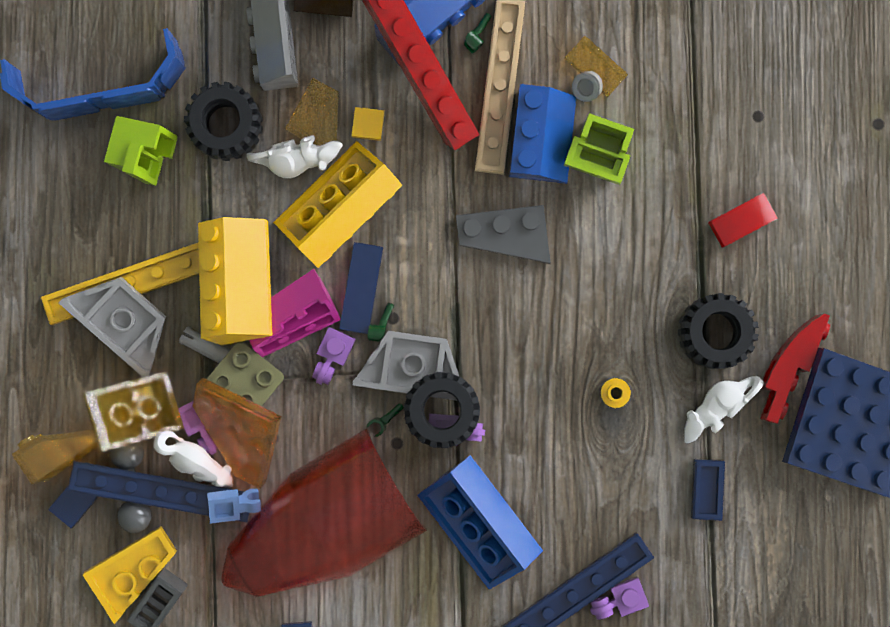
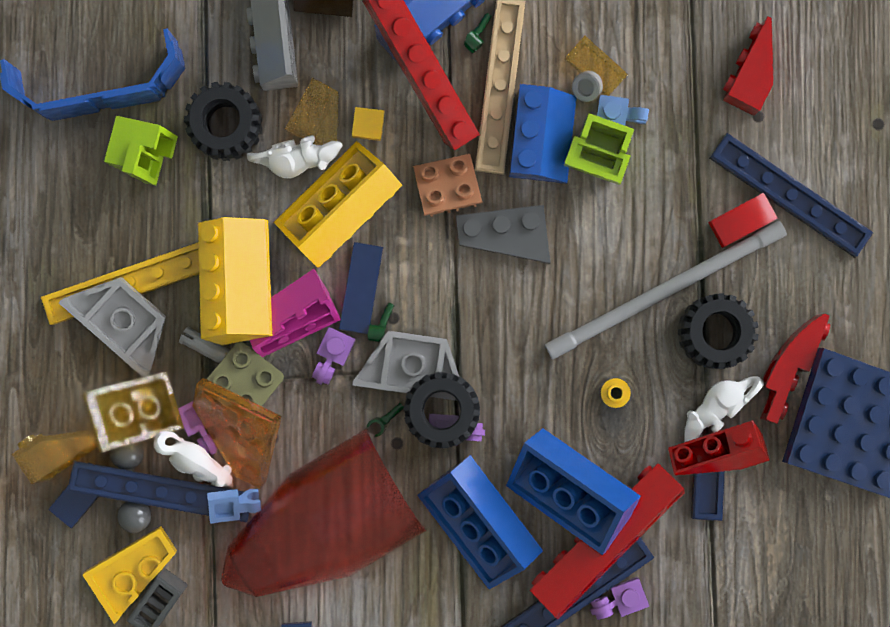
(447, 185): none -> nougat hinge
(572, 490): none -> blue slope
(583, 565): none -> red brick
(617, 110): none -> medium blue plate
(720, 451): none -> red slope
(755, 75): none -> red slope
(759, 240): none -> light grey piece
(791, 195): none -> dark blue tile

